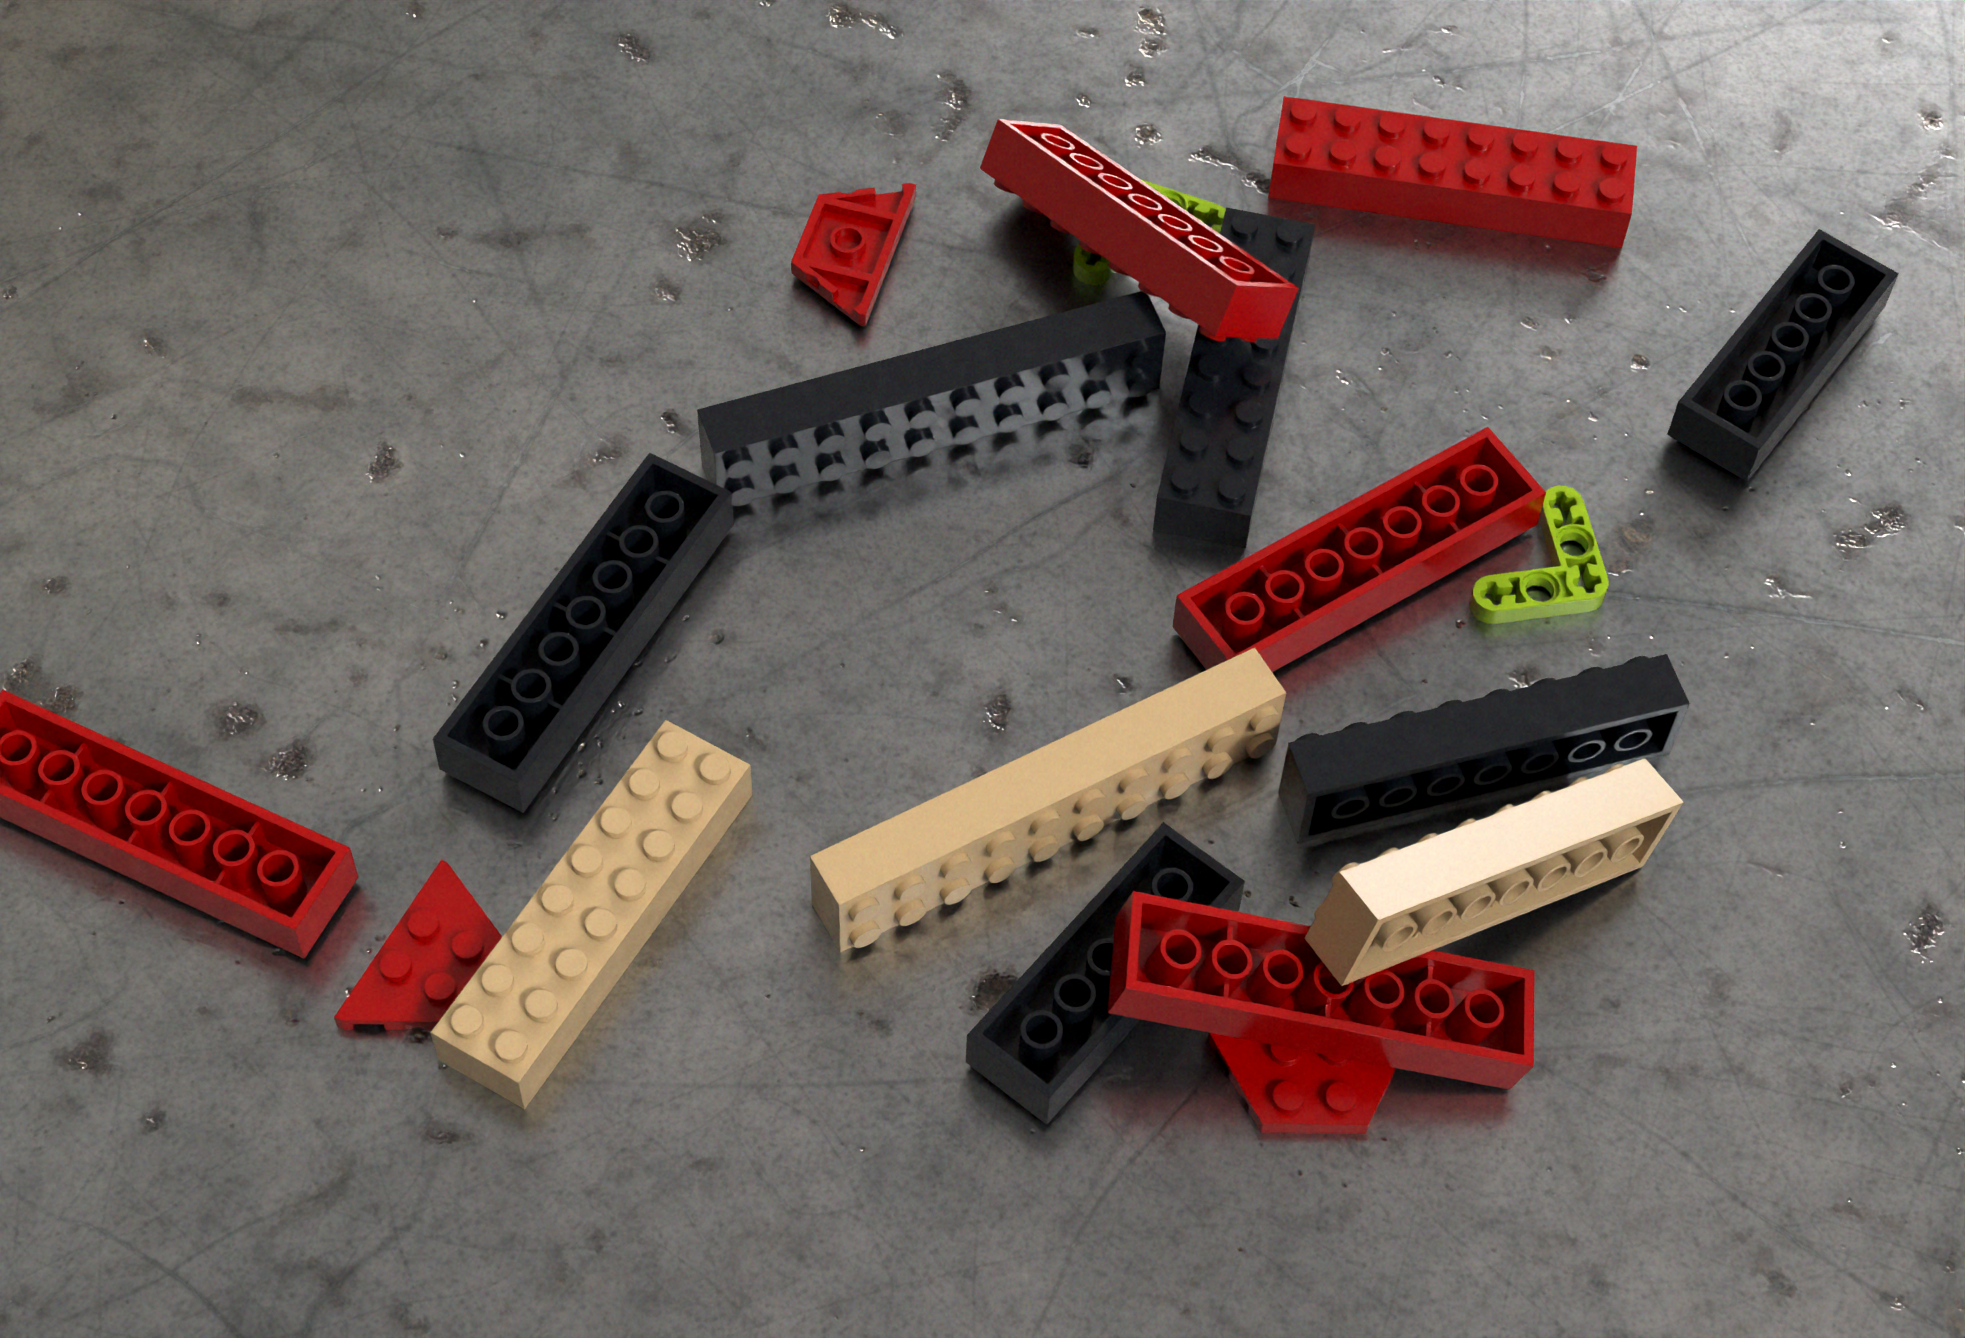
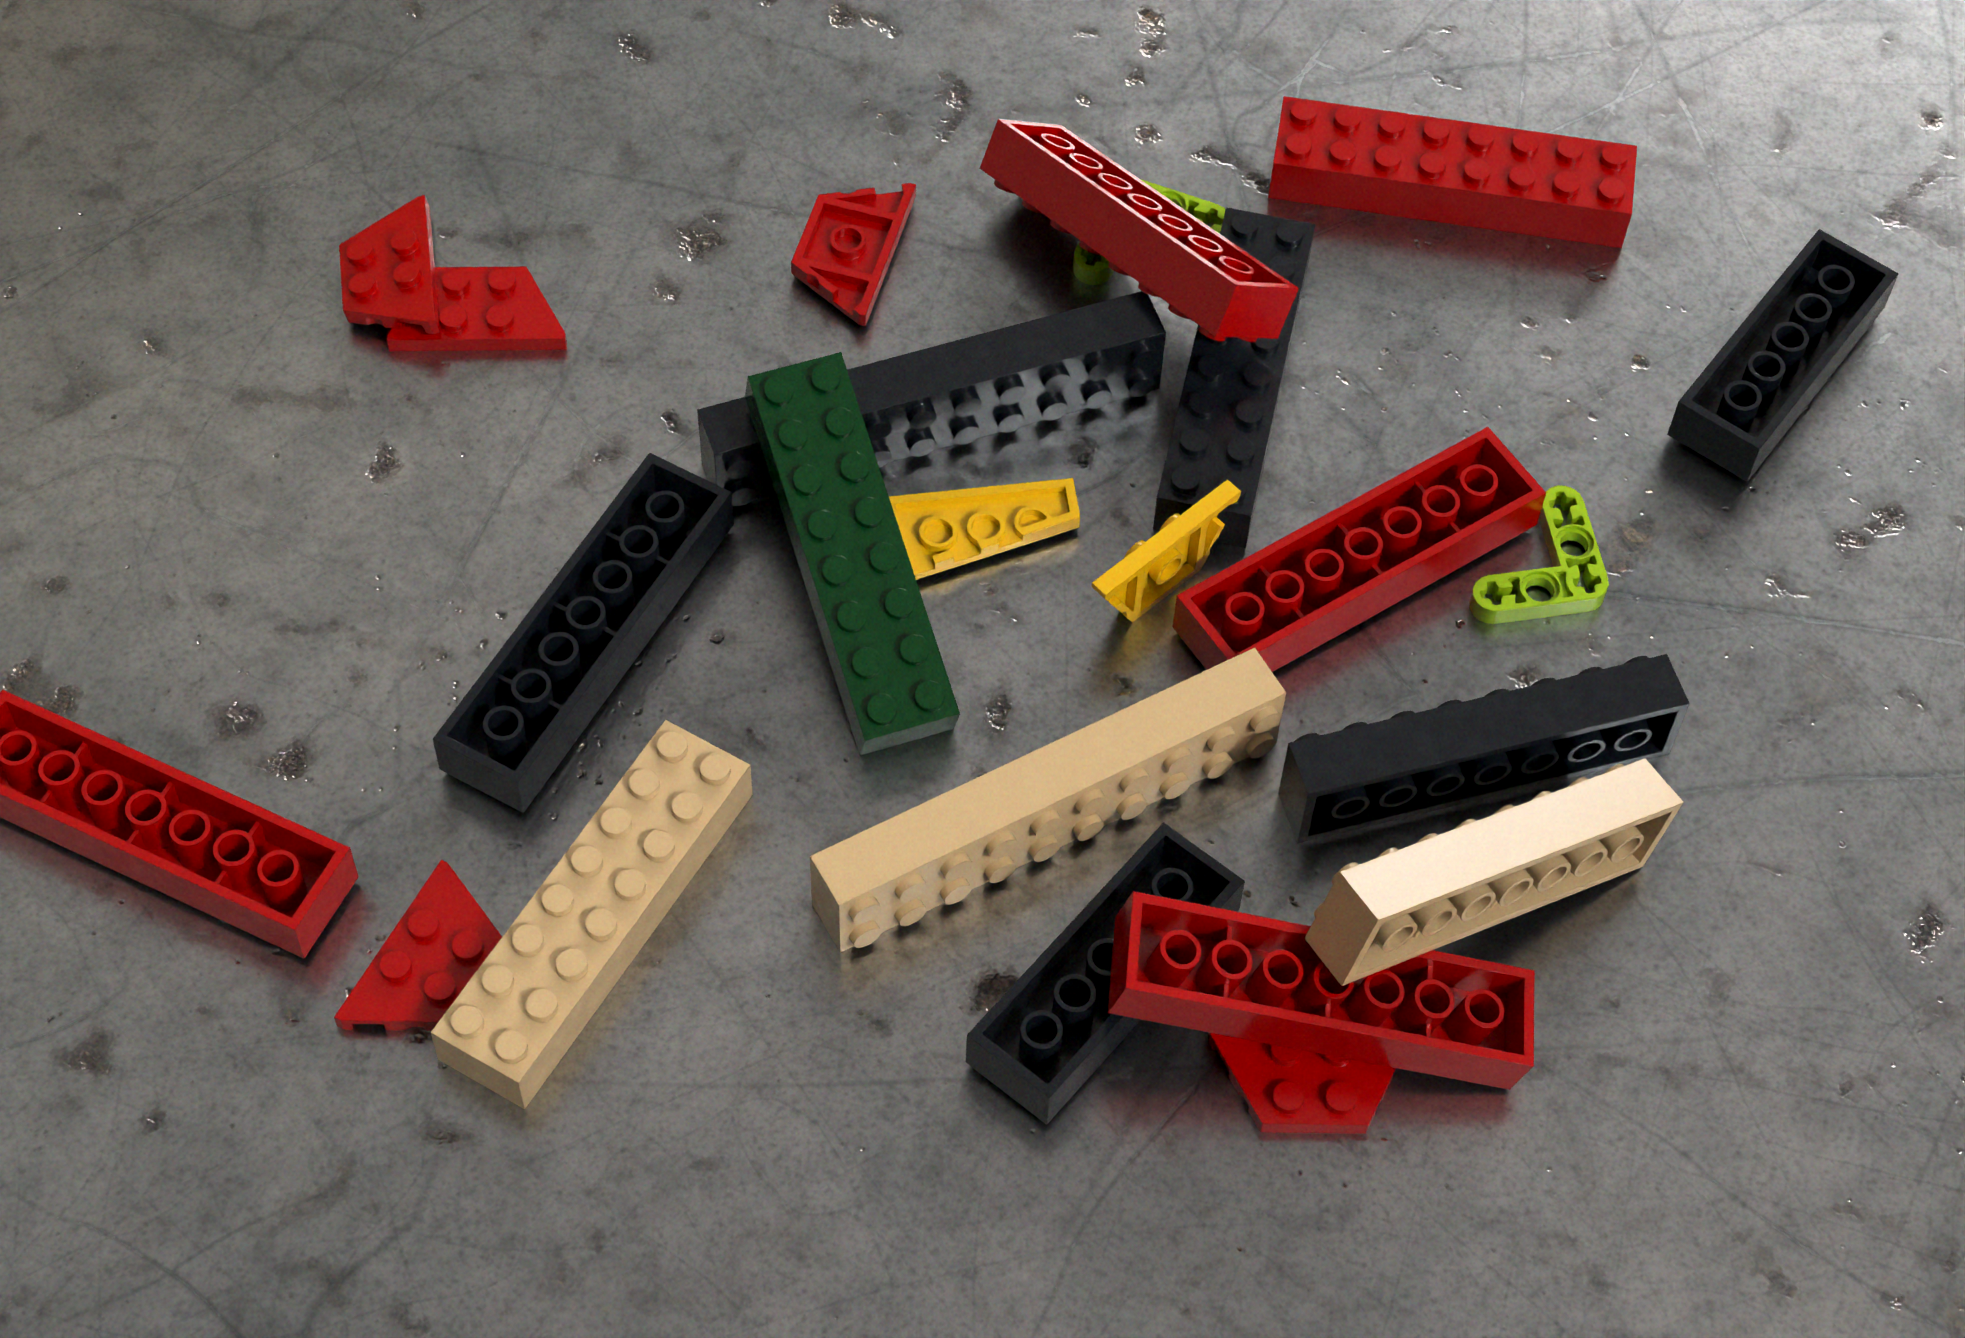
(392, 271): none -> red wing
(485, 313): none -> red wing
(851, 553): none -> dark green brick
(976, 523): none -> yellow wing
(1168, 558): none -> yellow wing

